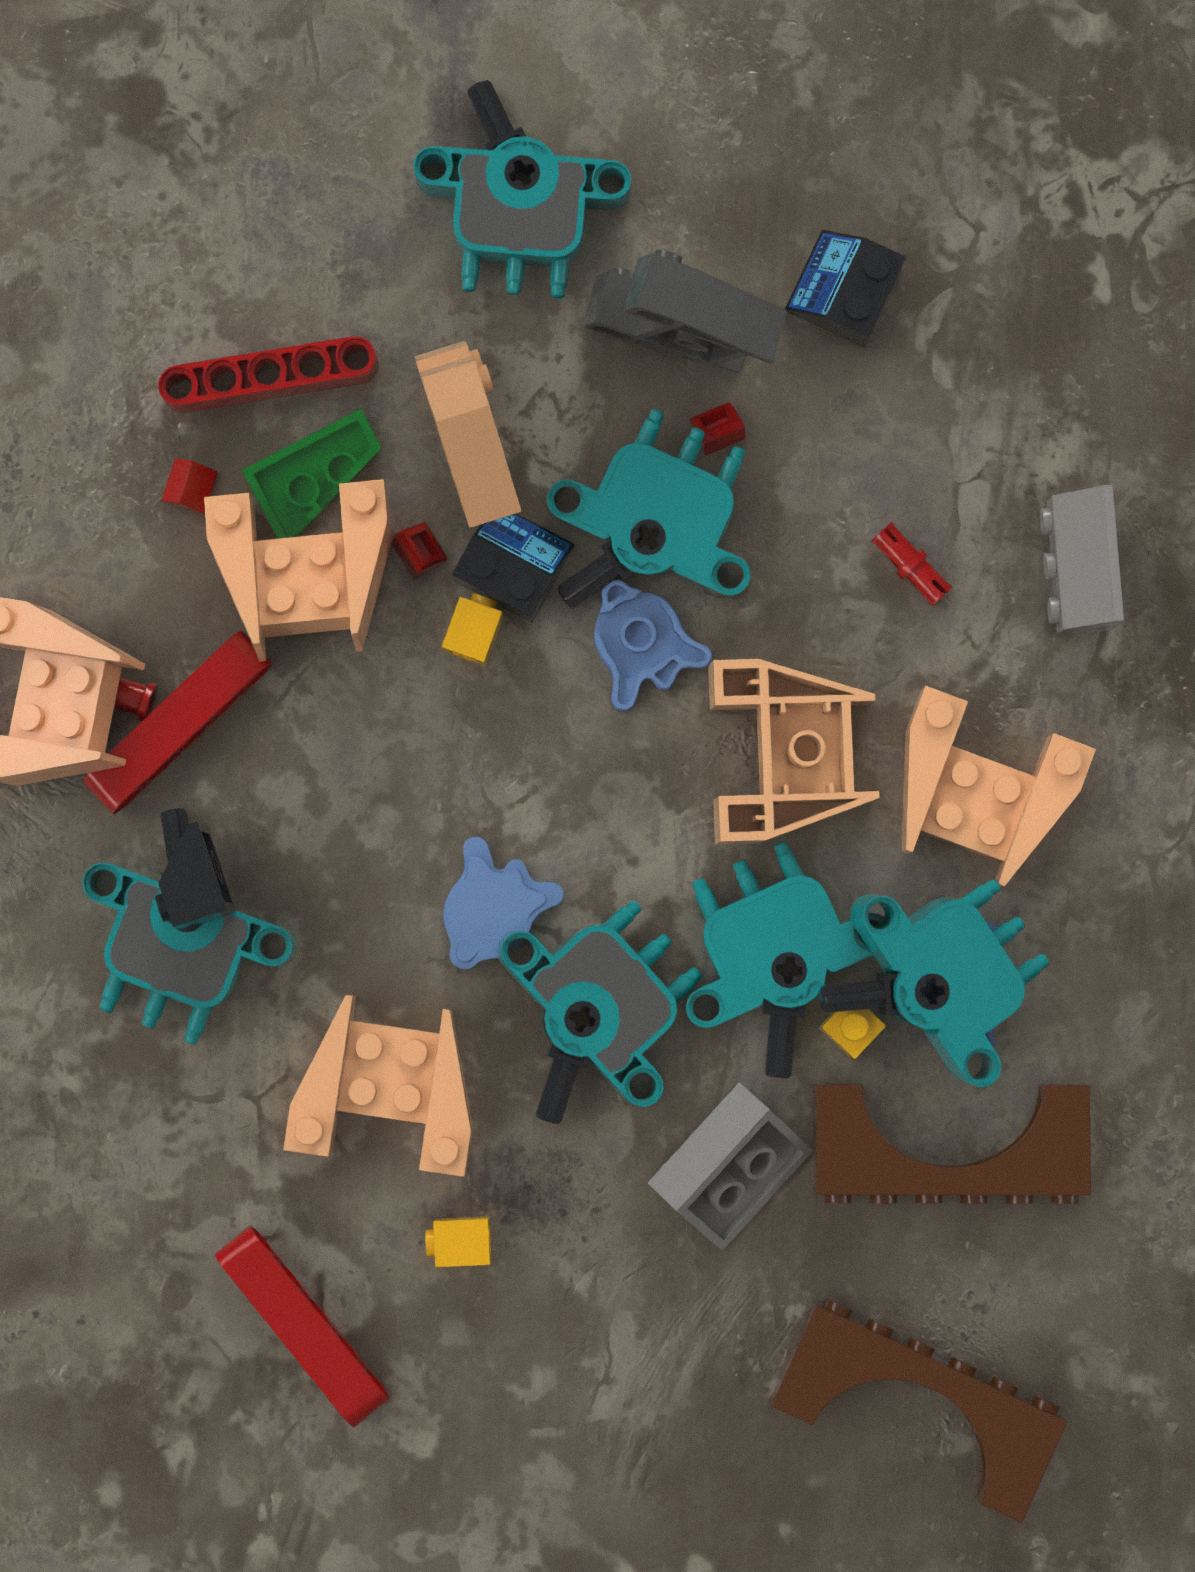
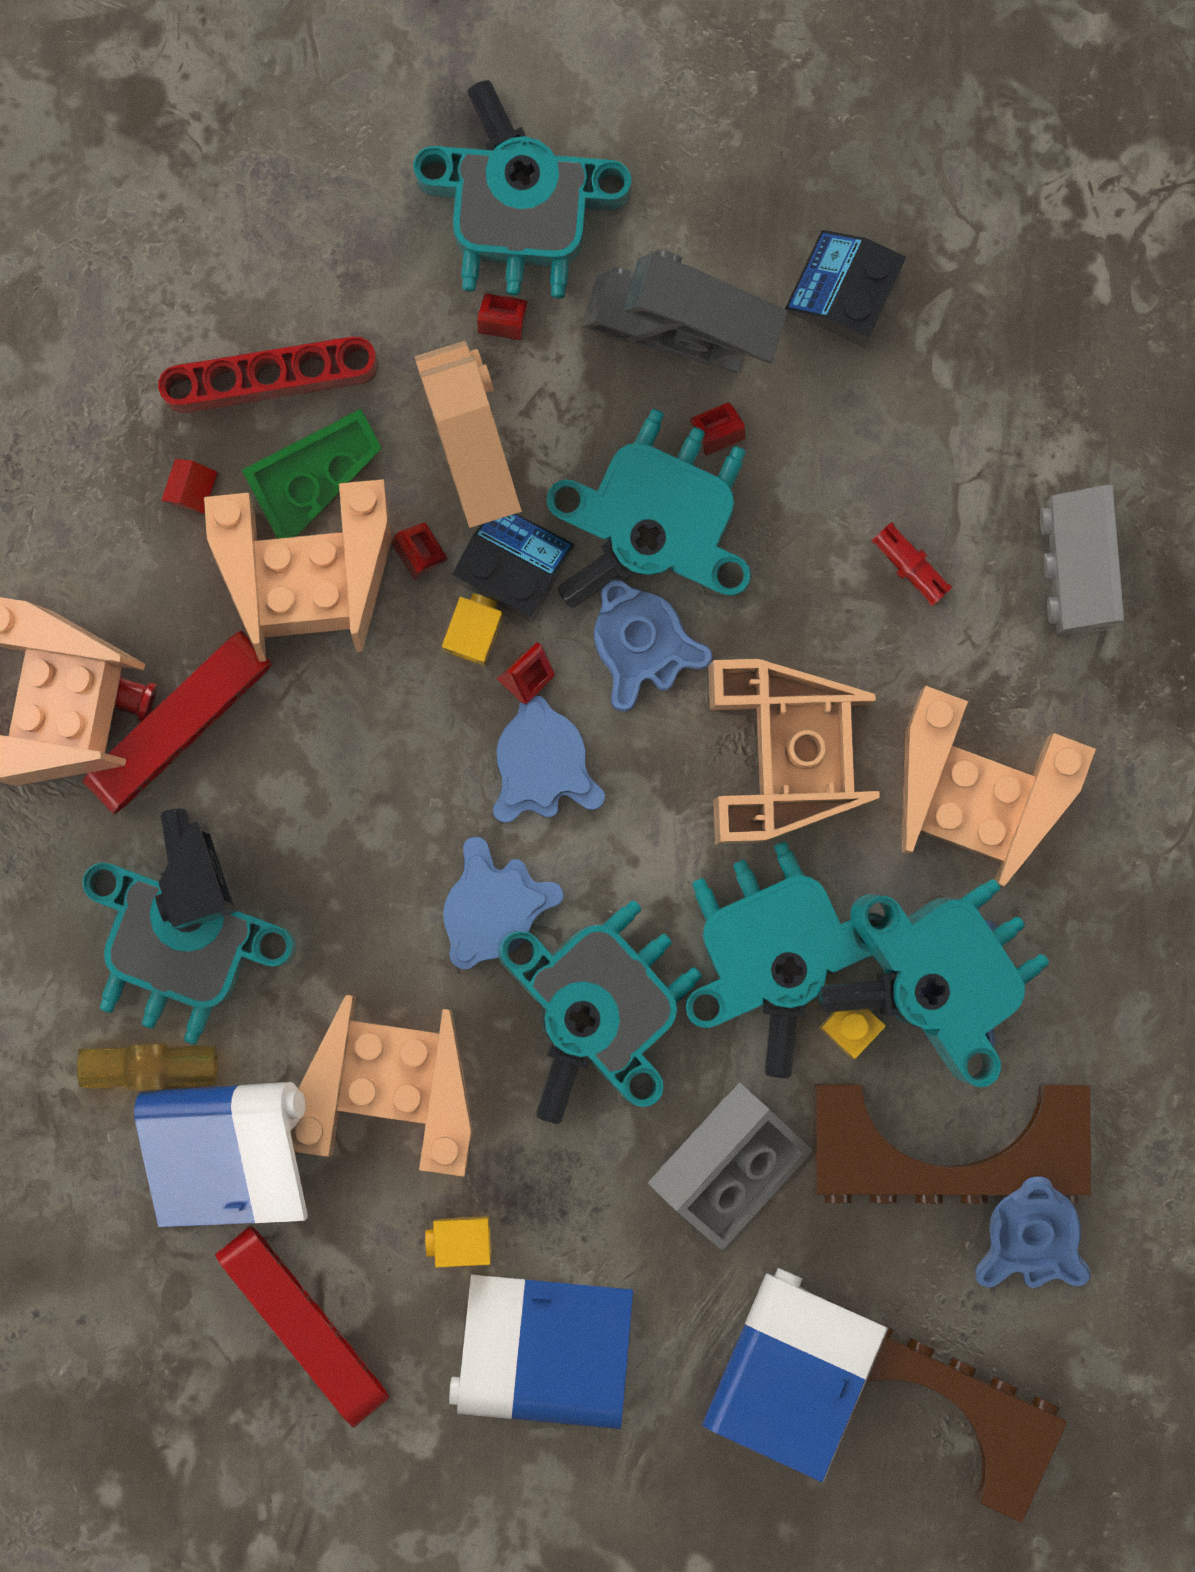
(147, 1066): none -> clear yellow piece
(222, 1153): none -> door
(502, 316): none -> red slope
(527, 673): none -> red slope
(540, 763): none -> medium blue tile
(544, 1352): none -> blue door
(794, 1376): none -> blue door
(1035, 1235): none -> medium blue tile

